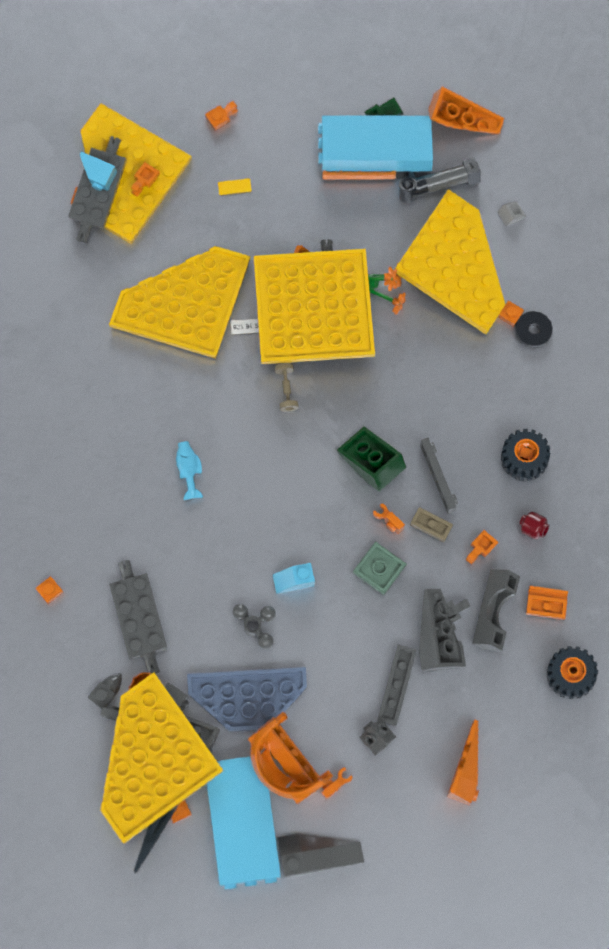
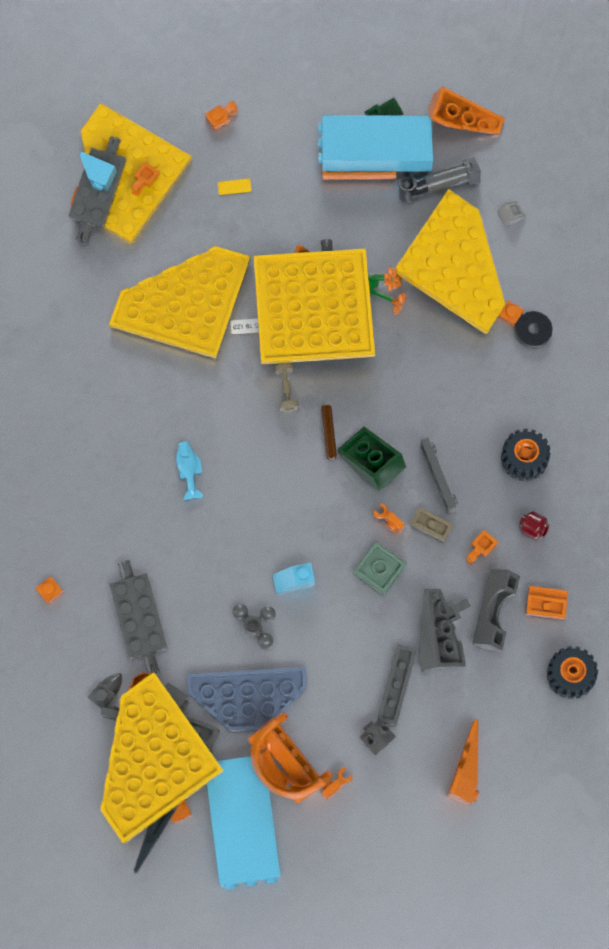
(312, 854): dark grey wedge -> none
(329, 435): none -> reddish brown axle

